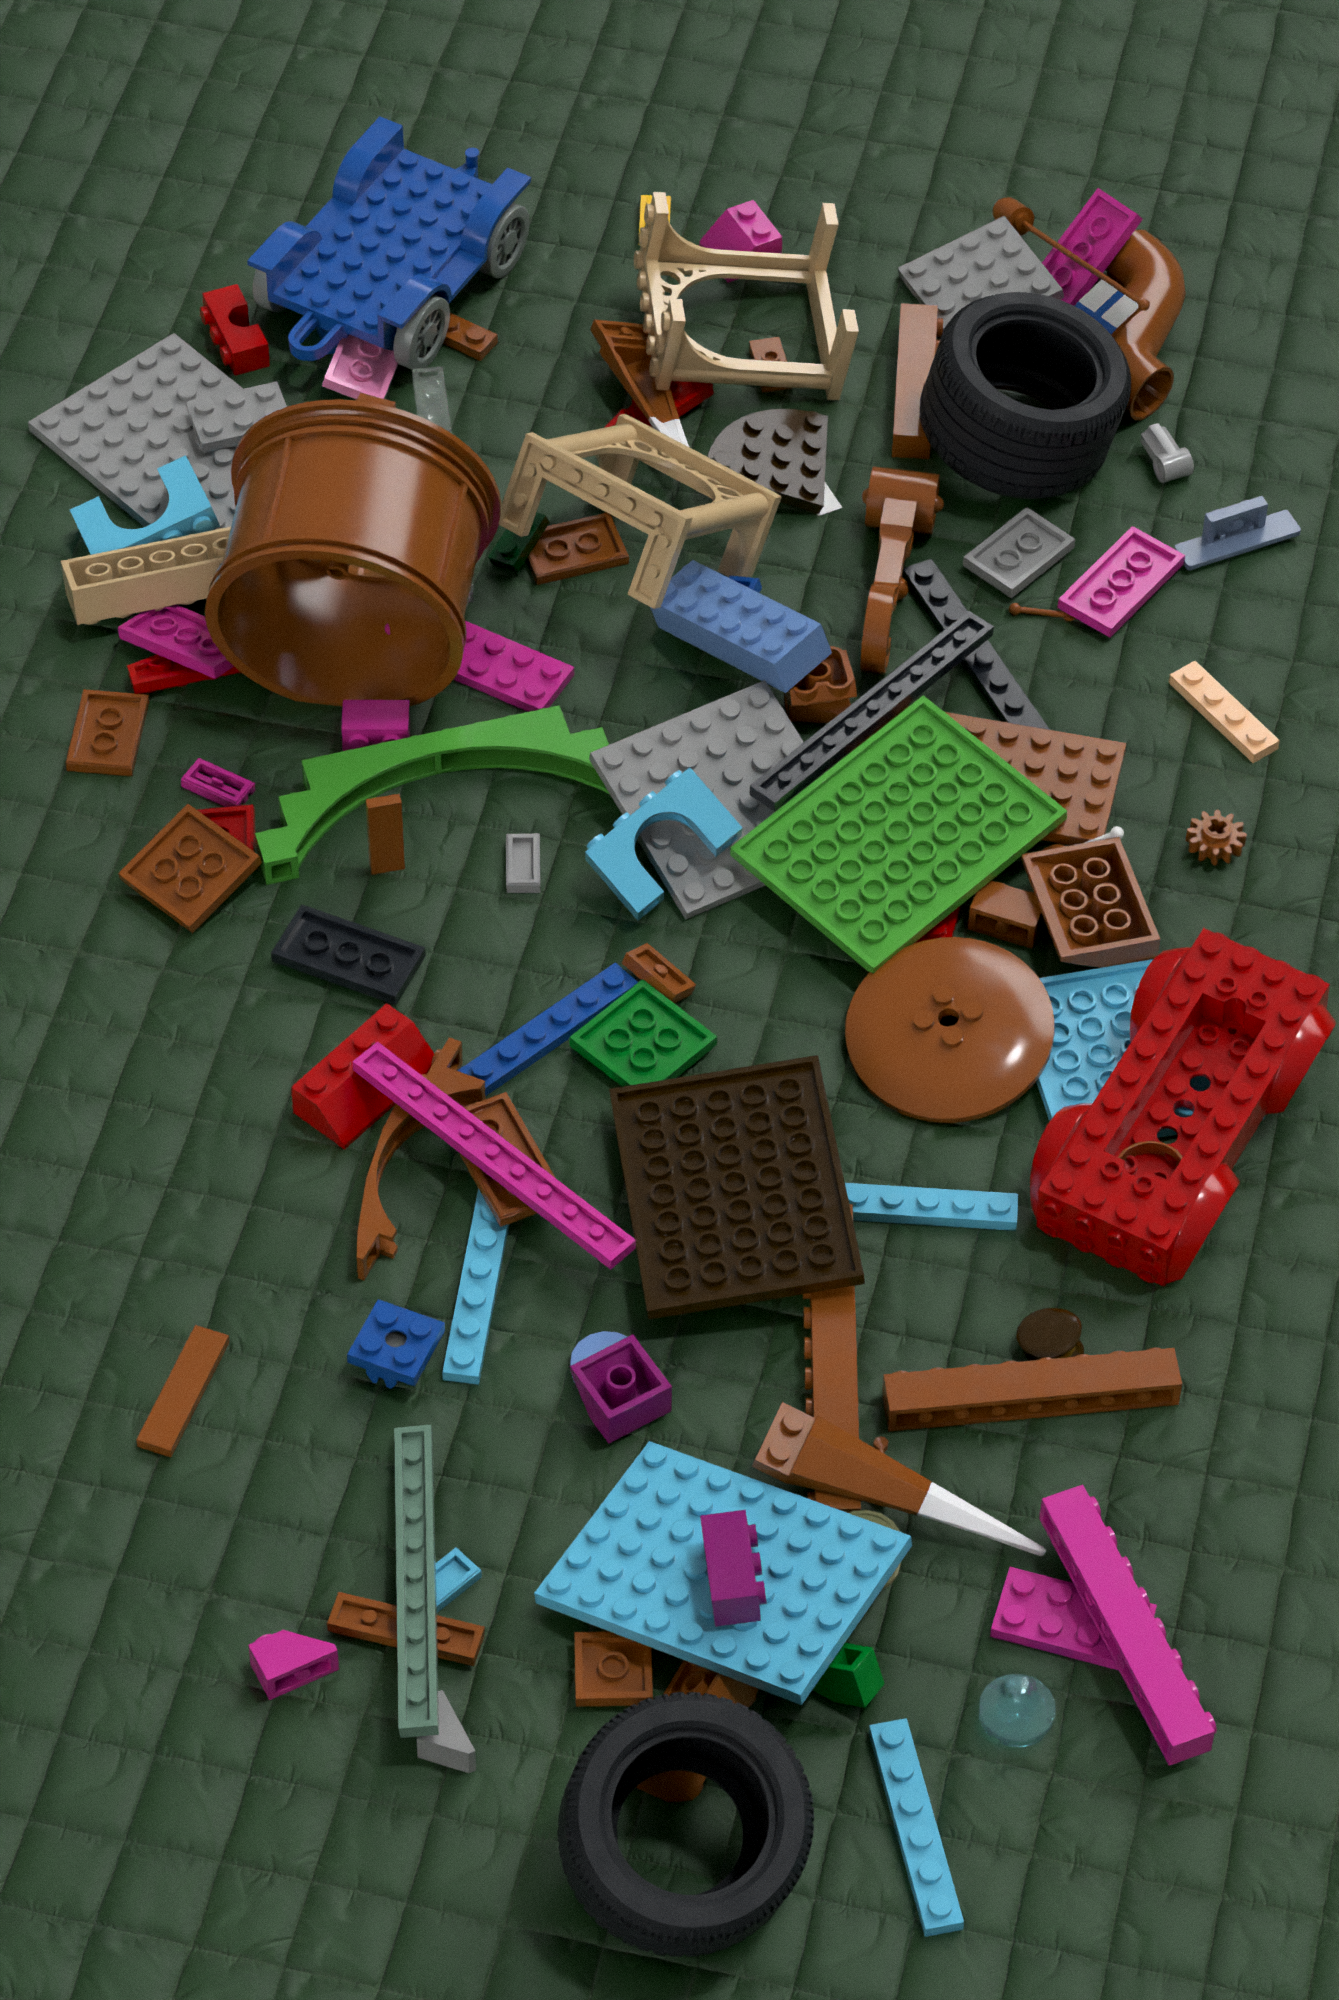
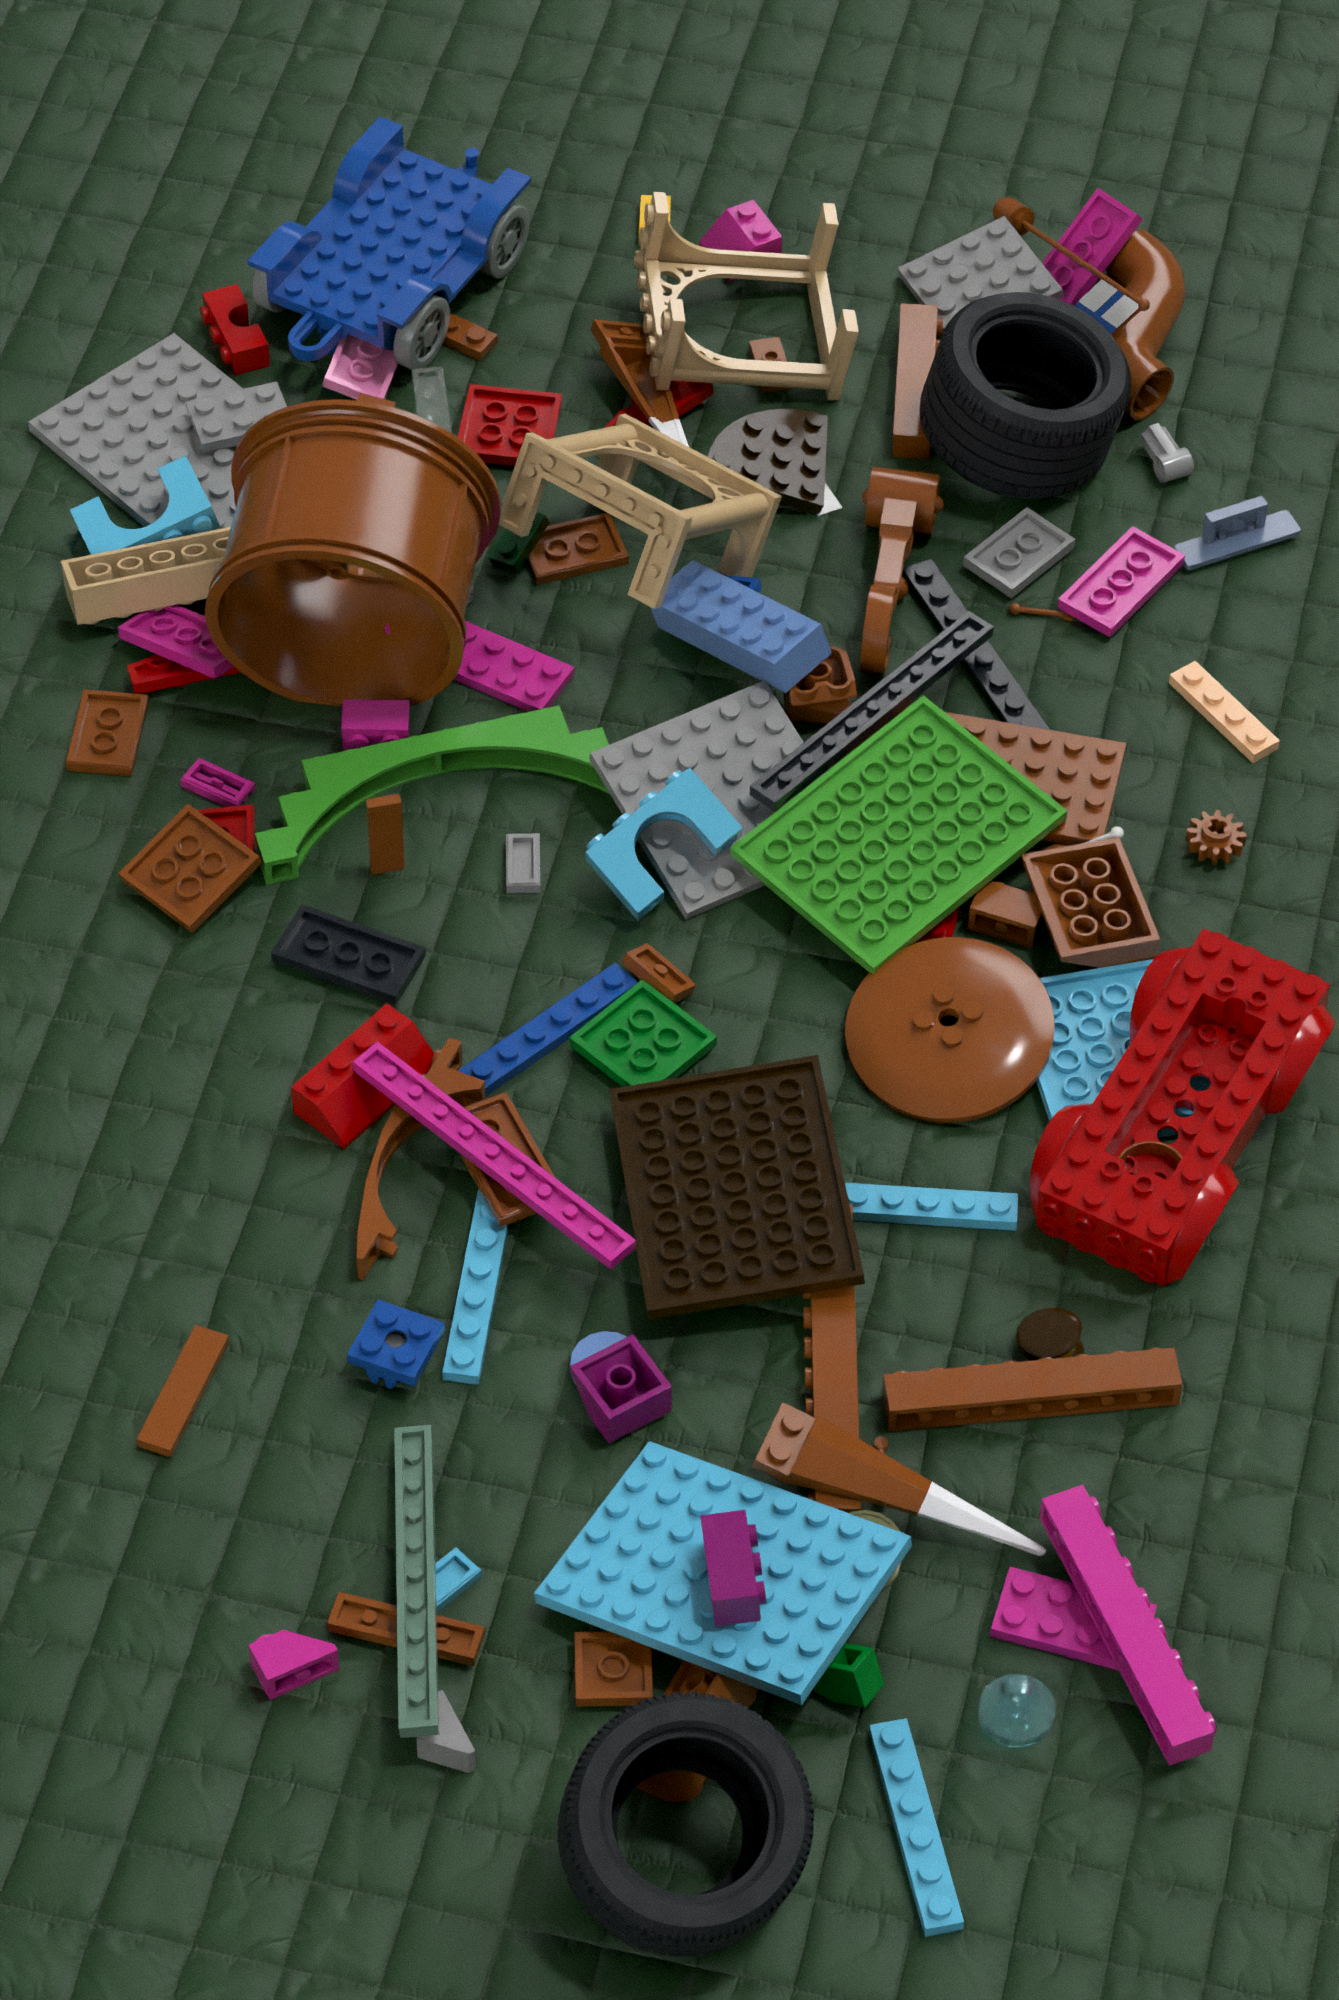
(500, 417): none -> red plate

